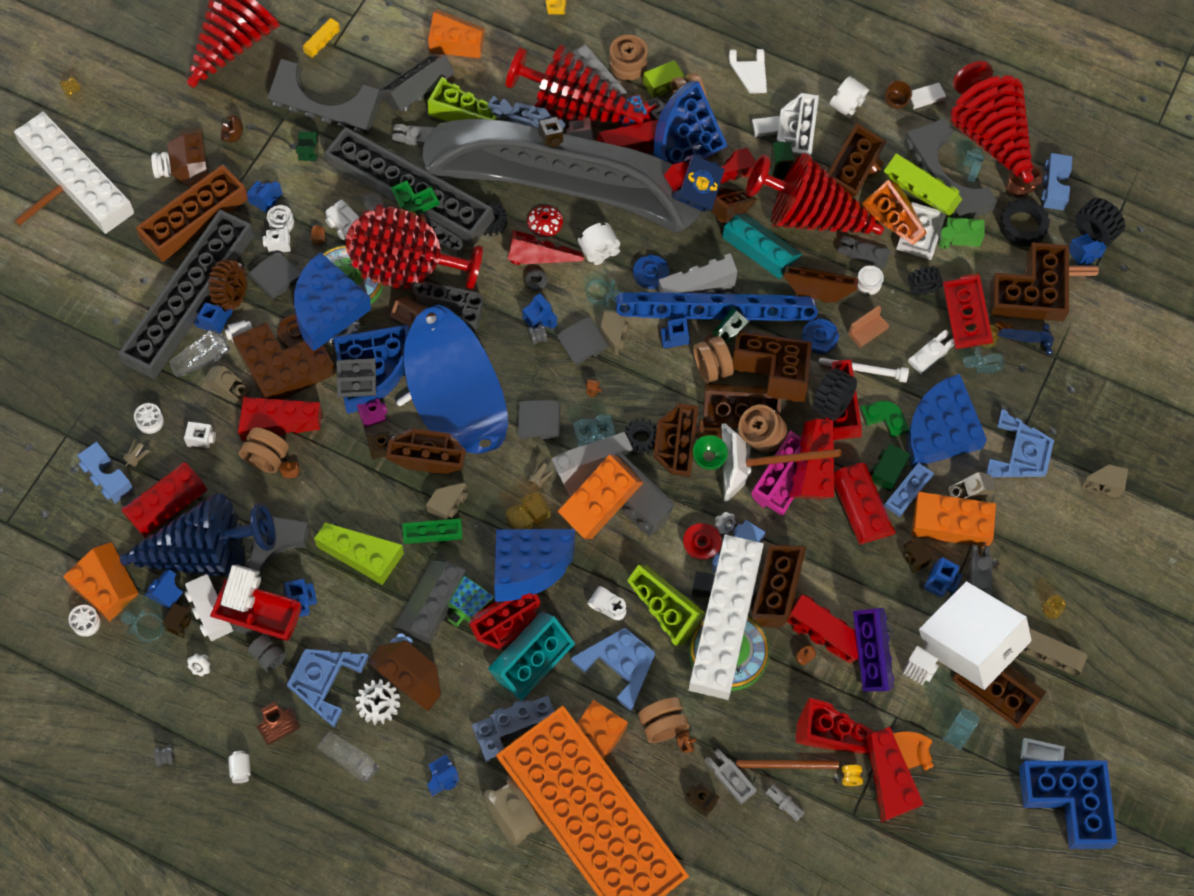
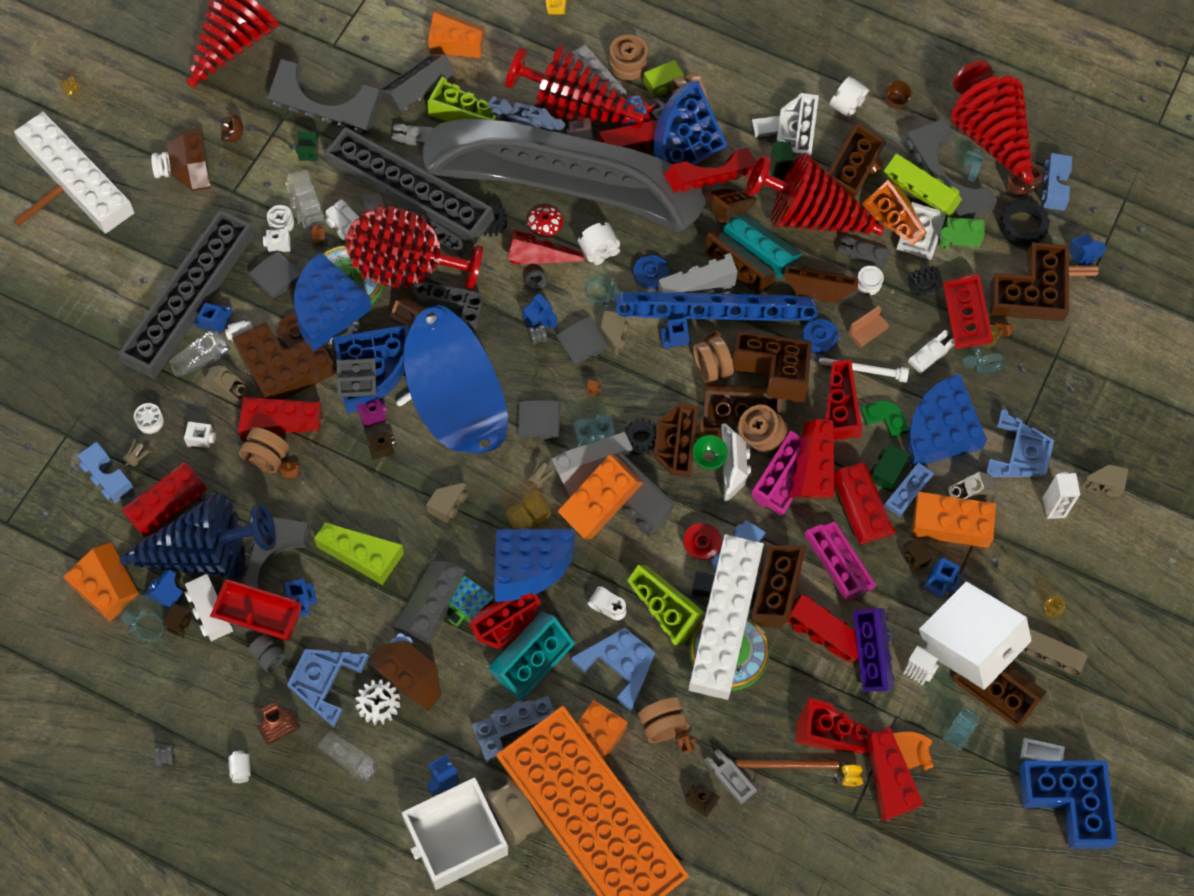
(85, 621): white wheel -> none
(191, 213): dark orange brick -> none
(199, 664): white piece -> none
(227, 284): reddish brown gear -> none
(240, 588): white brick -> none
(264, 195): blue brick -> none
(304, 199): none -> clear brick
(321, 37): yellow piece -> none
(414, 202): green plate -> none
(426, 451): reddish brown wedge -> none
(432, 531): green plate -> none
(455, 833): none -> white container
(552, 136): dark brown brick -> none
(700, 183): dark blue panel -> none
(725, 523): white piece -> none
(730, 326): leg -> none
(749, 267): none -> reddish brown slope
(750, 72): white flag -> none
(785, 802): light grey pin -> none
(794, 457): dark orange piece -> none
(805, 655): dark orange piece -> none
(834, 394): black tyre -> none
(839, 560): none -> dark pink brick
(927, 95): white tile -> none
(980, 569): dark grey hinge -> none
(1031, 336): dark blue piece -> none
(1061, 495): none -> white brick
(1100, 221): black tyre -> none

